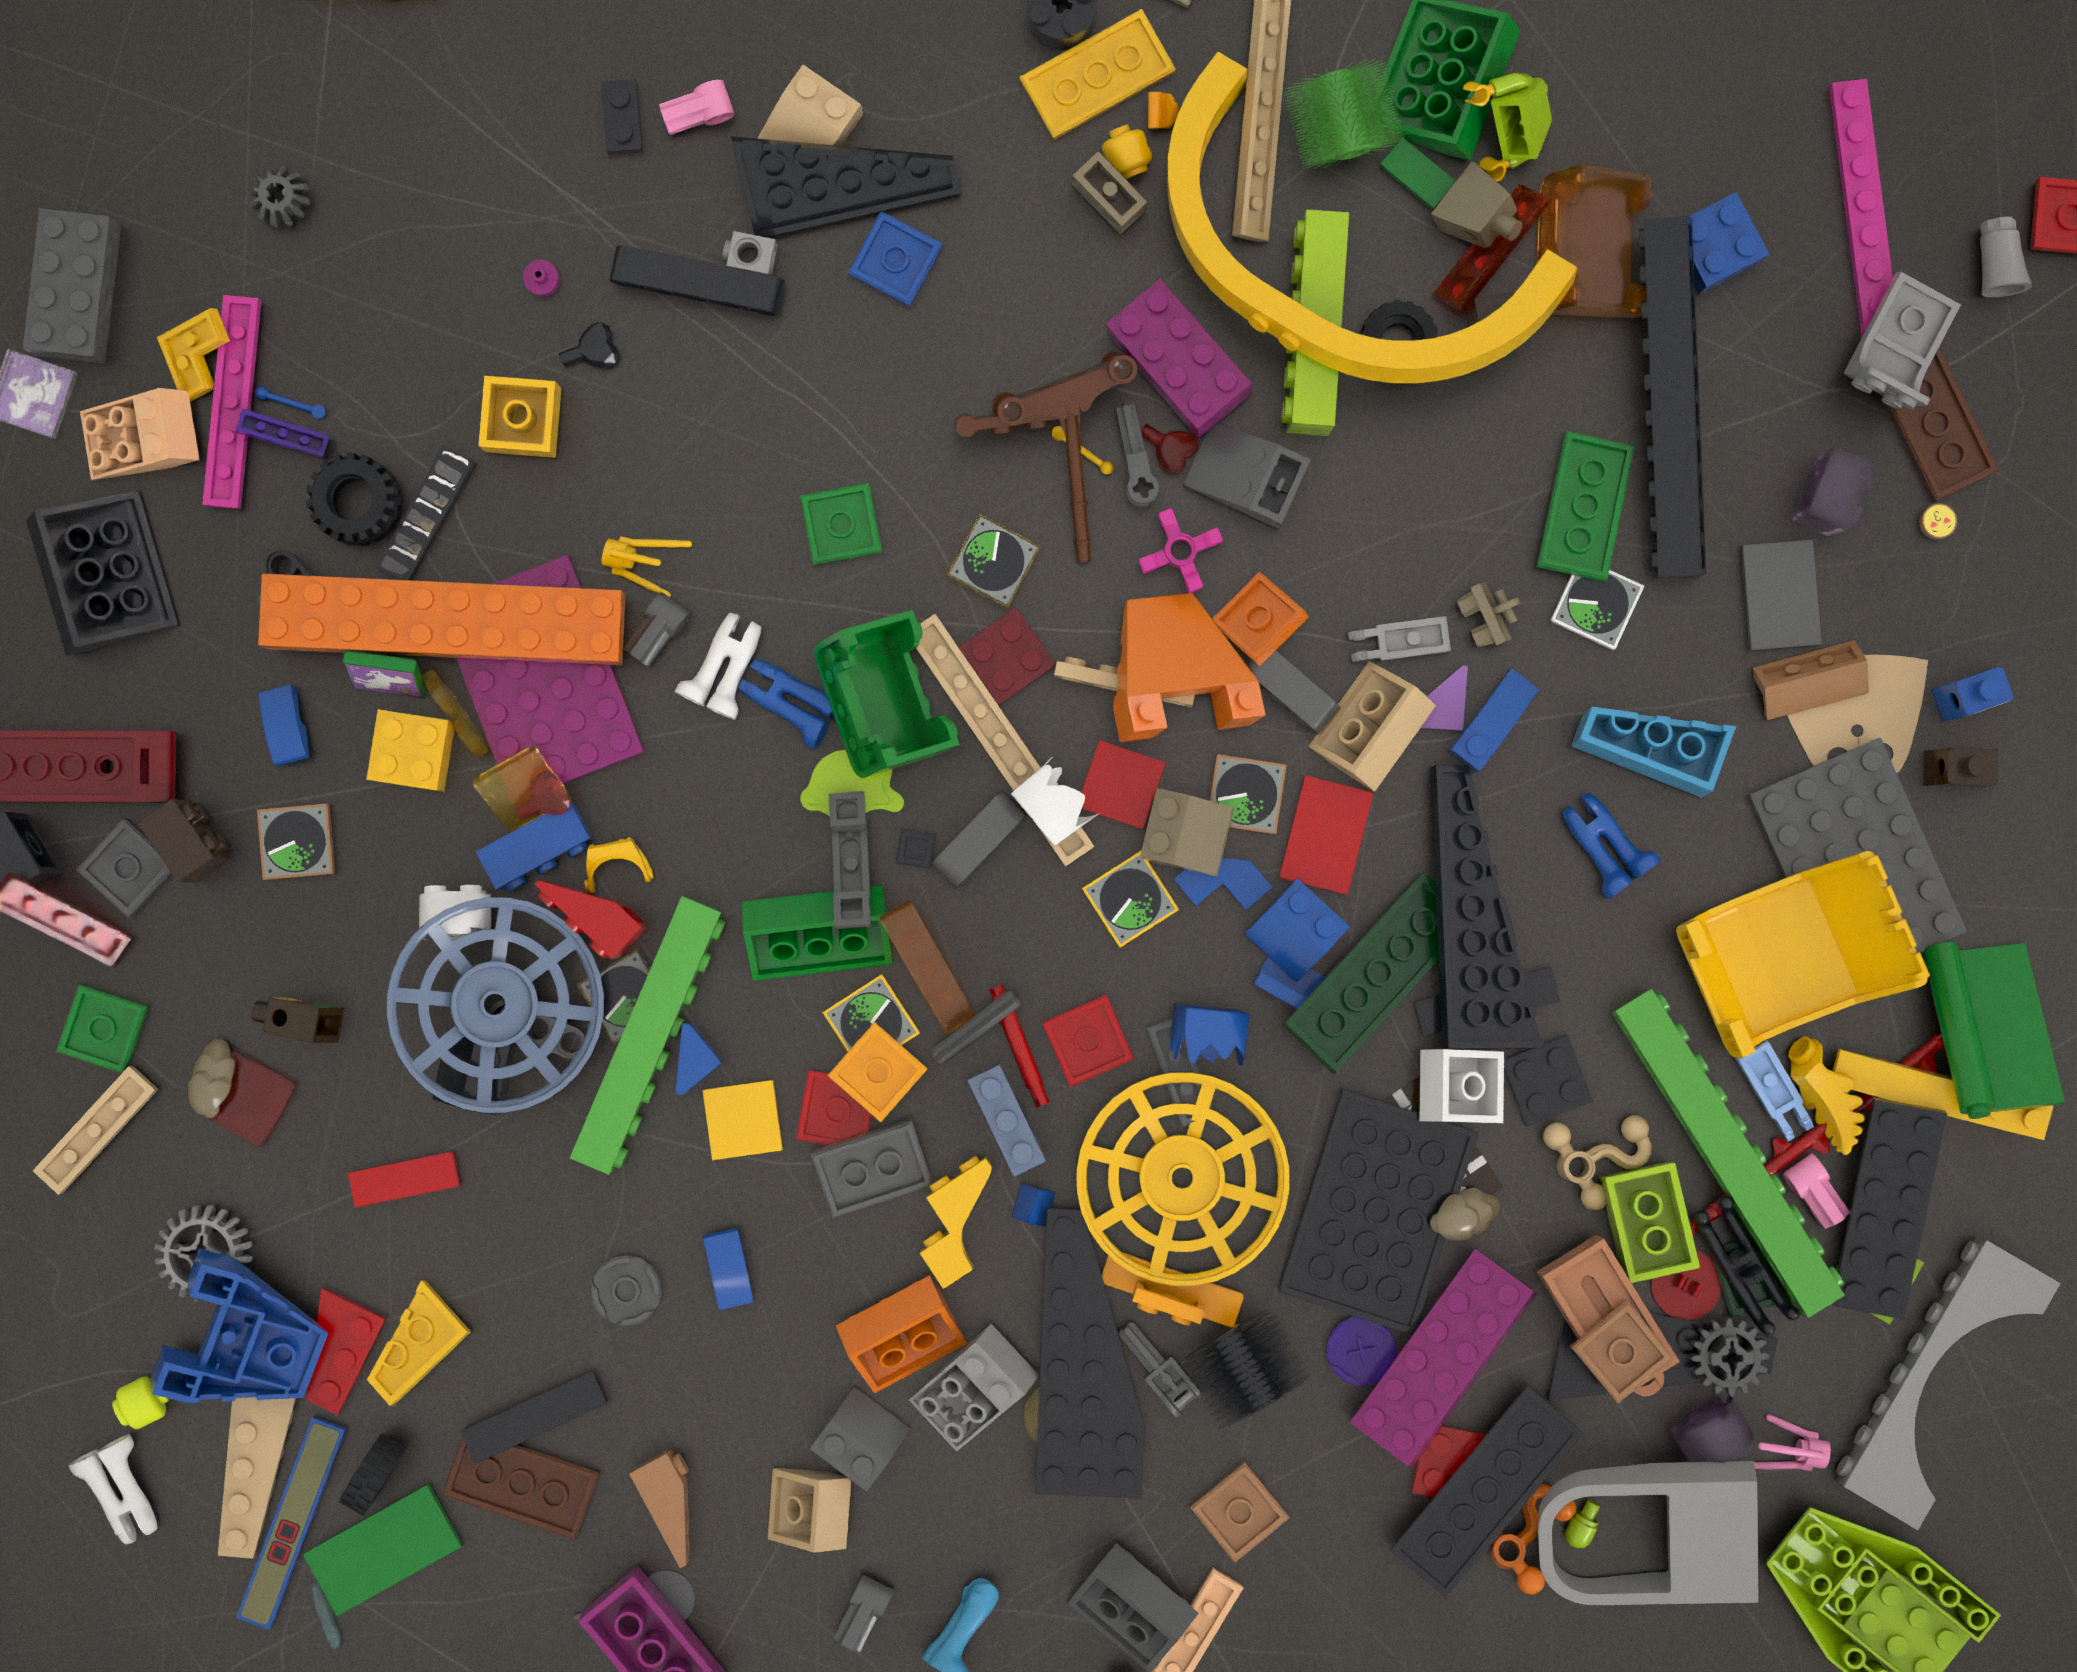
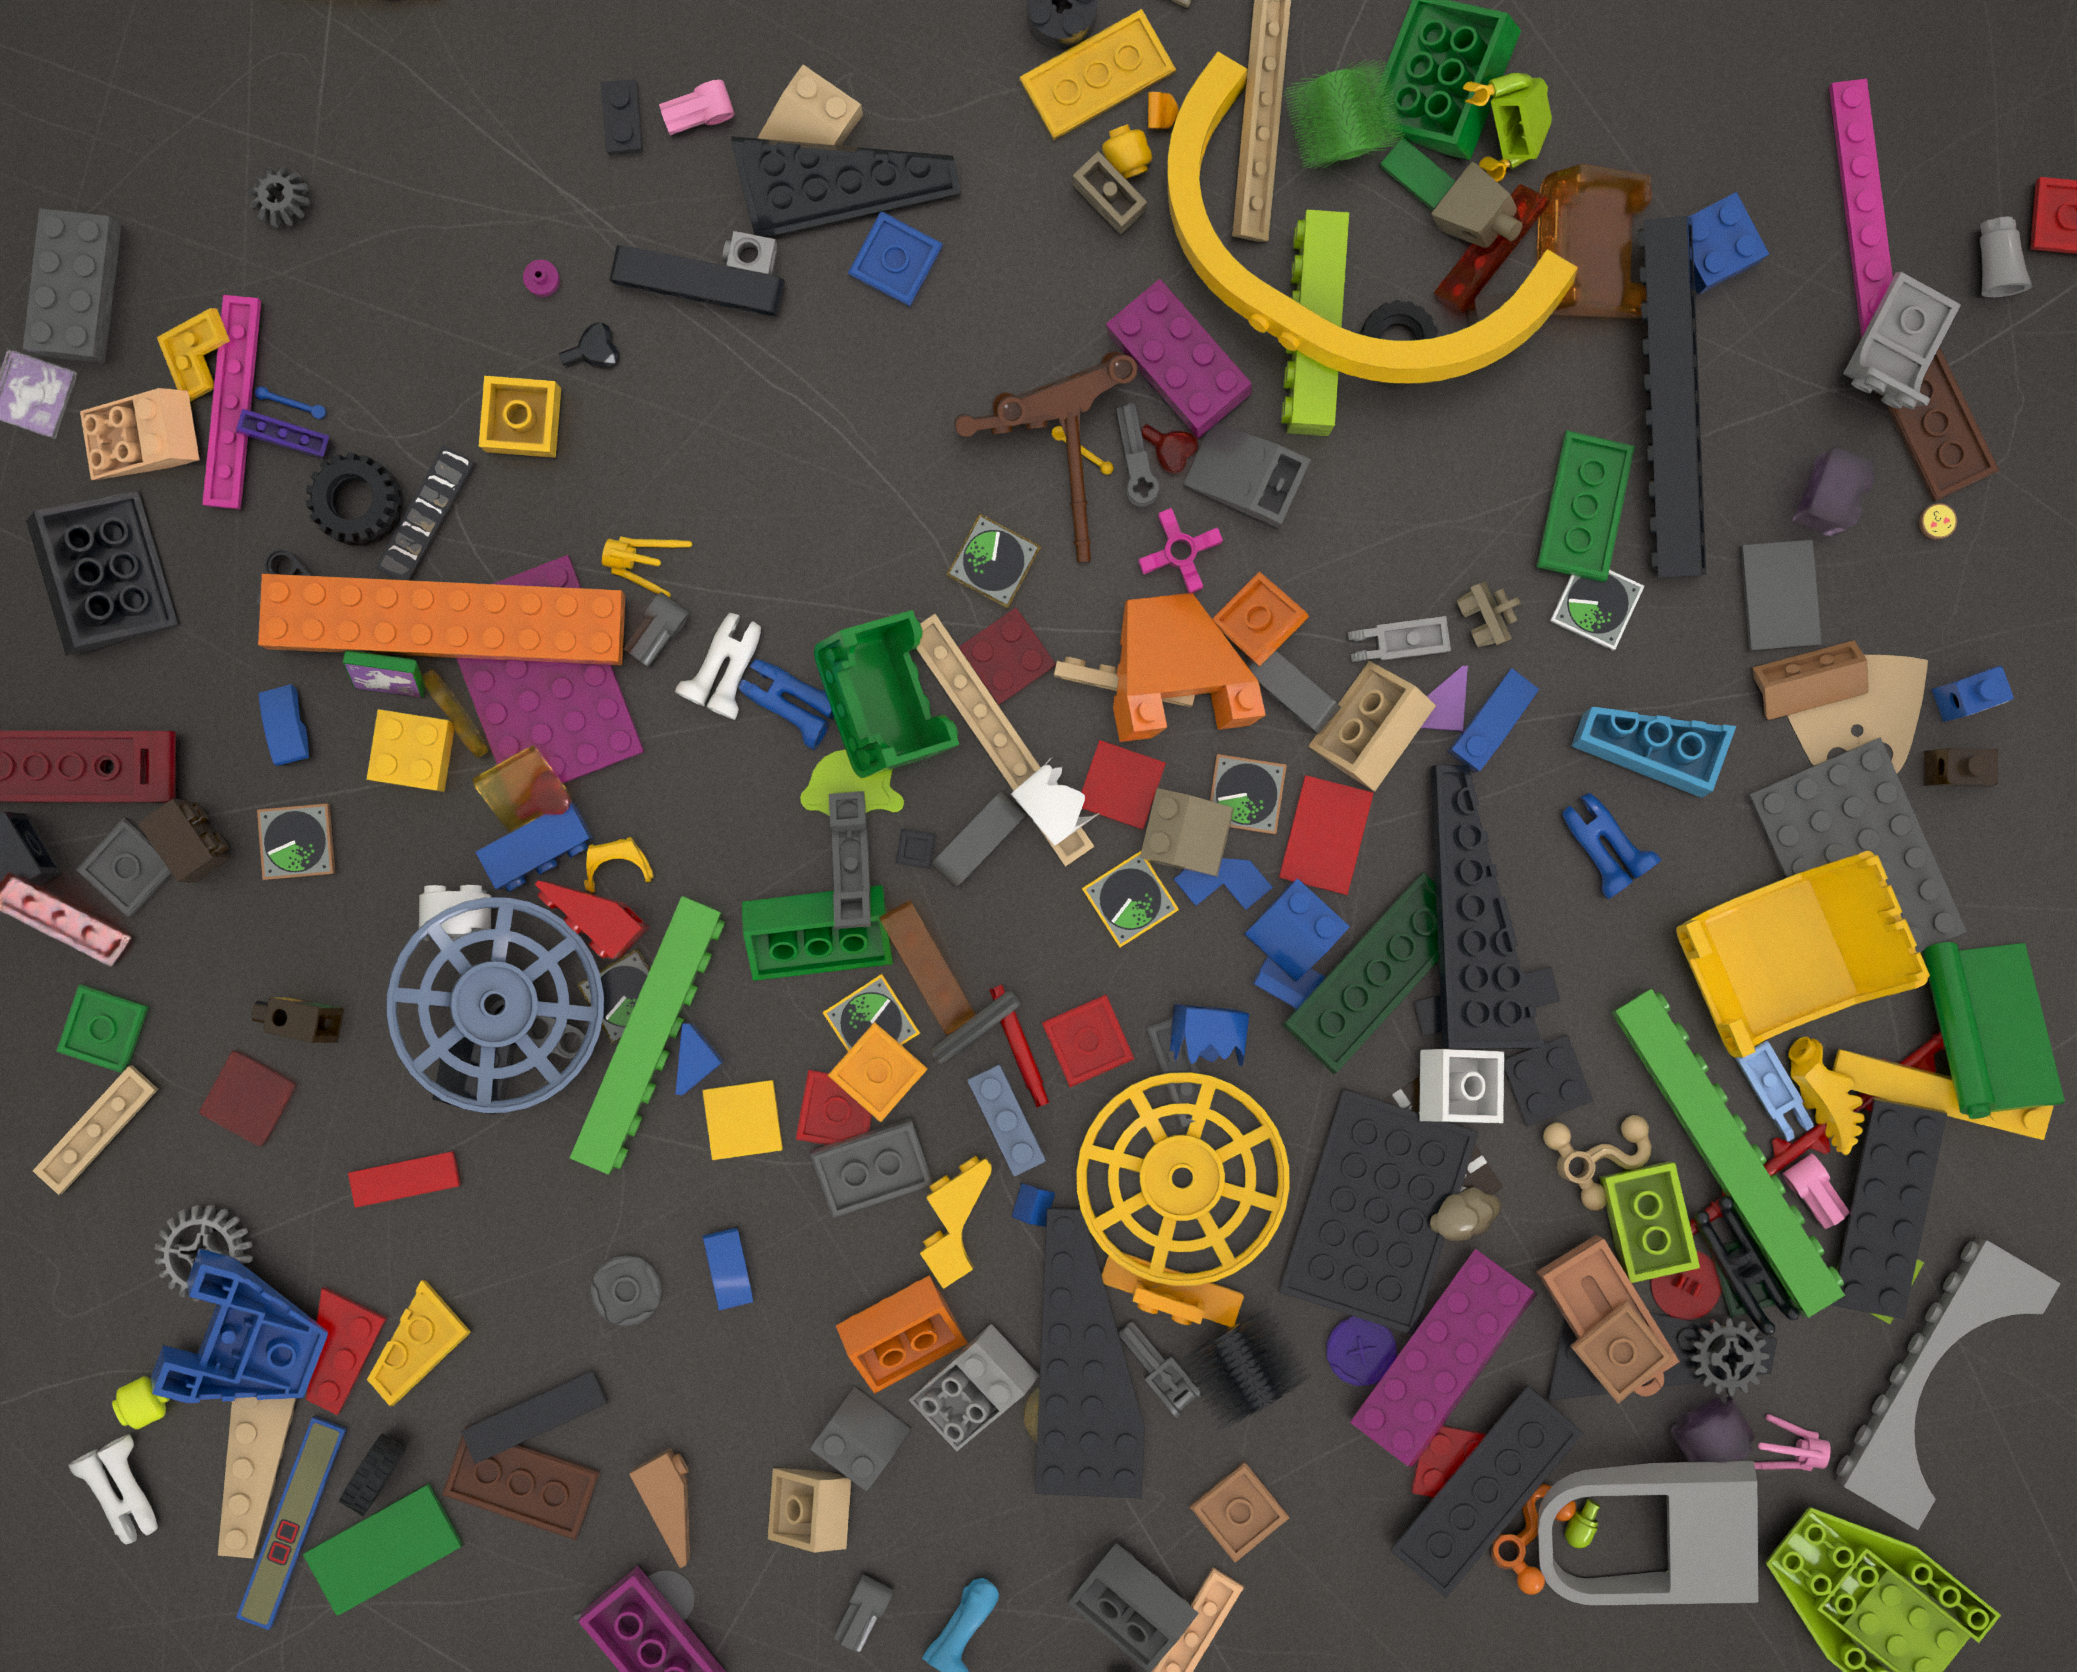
(211, 1078): dark tan arm -> none
(326, 1616): clear light blue piece -> none
(841, 524): green tile -> none

